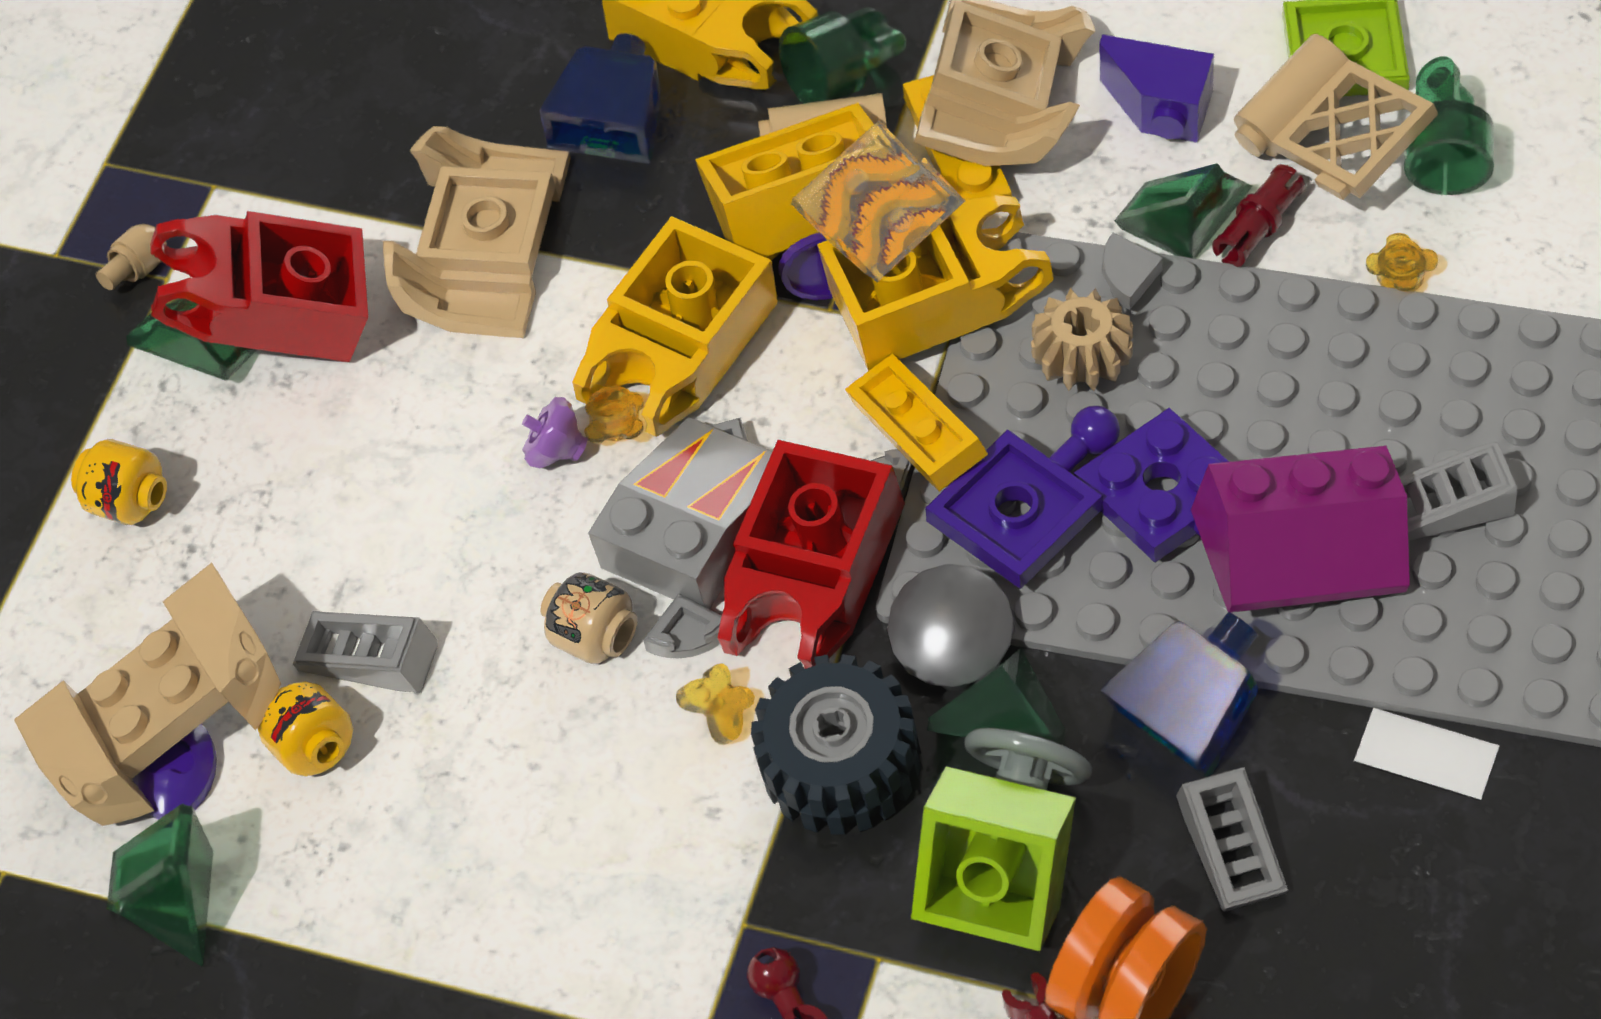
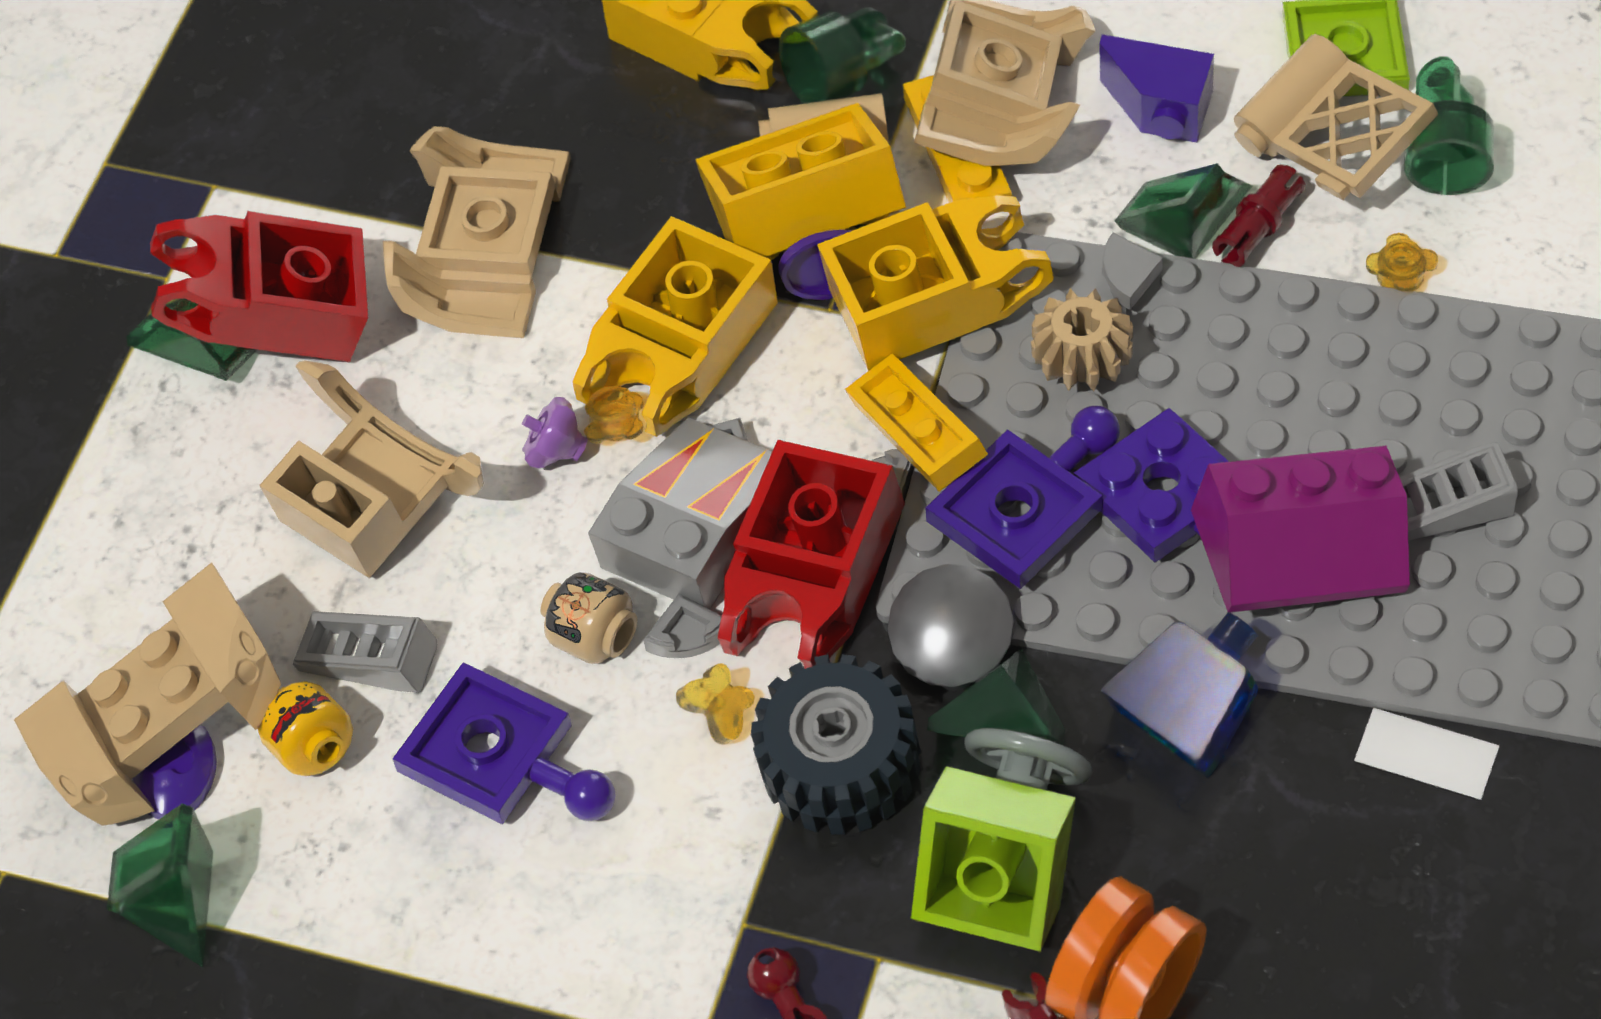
(118, 481): yellow head -> none
(129, 257): tan cylinder -> none
(368, 481): none -> tan piece
(499, 777): none -> dark purple plate
(606, 102): clear blue torso -> none
(877, 202): clear slope -> none
(1220, 788): light grey slope -> none

